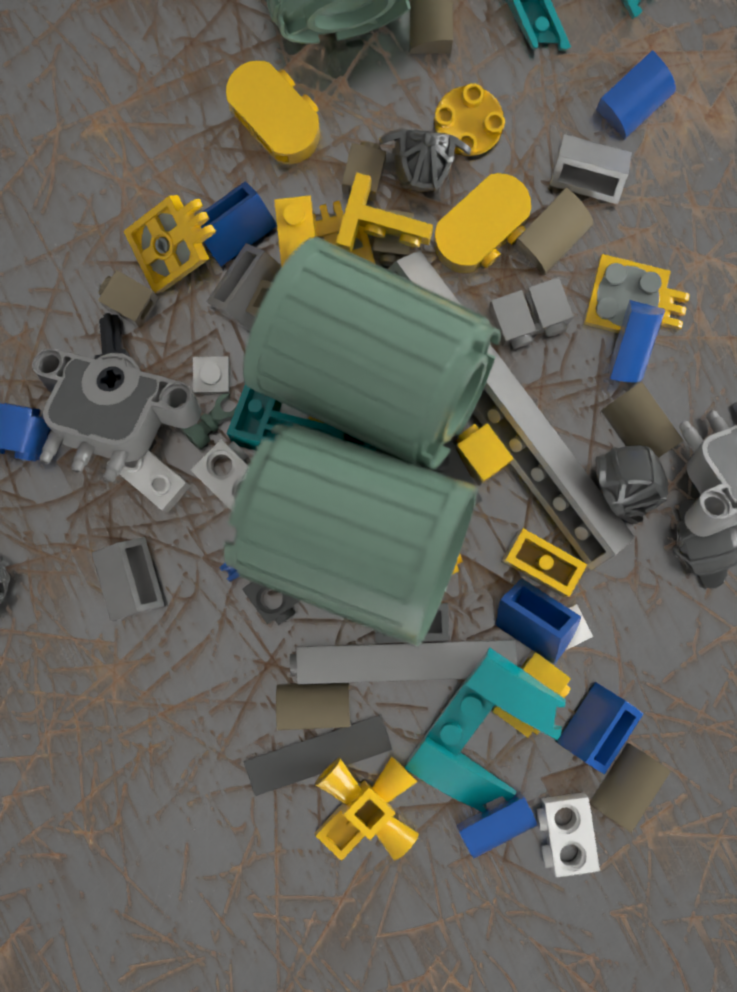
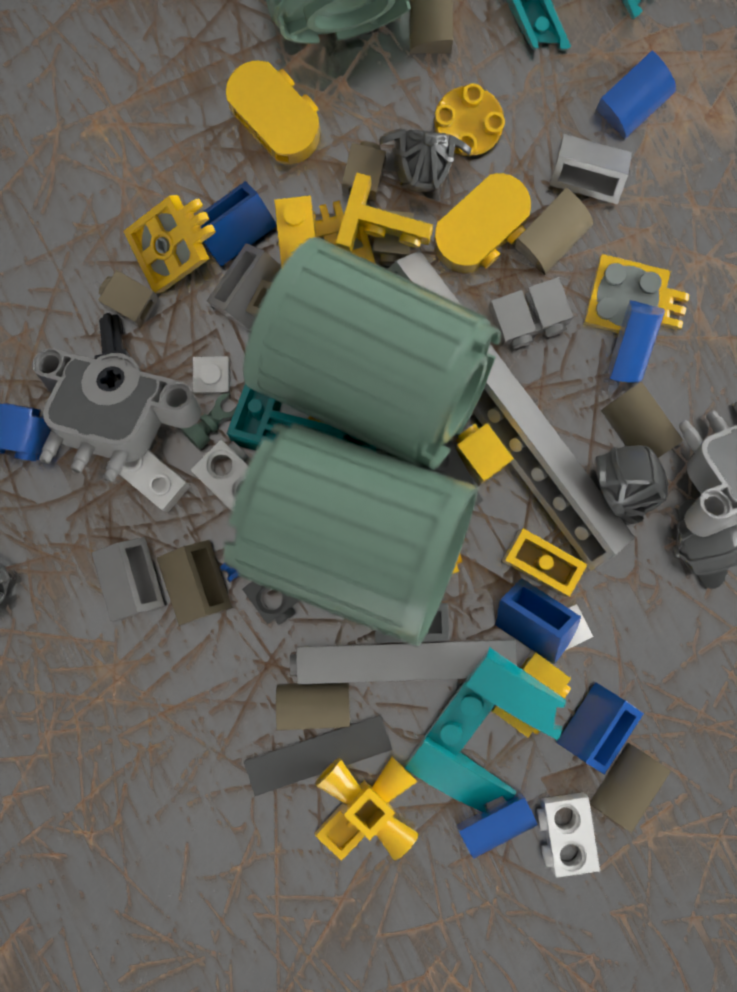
(194, 582): none -> dark tan brick

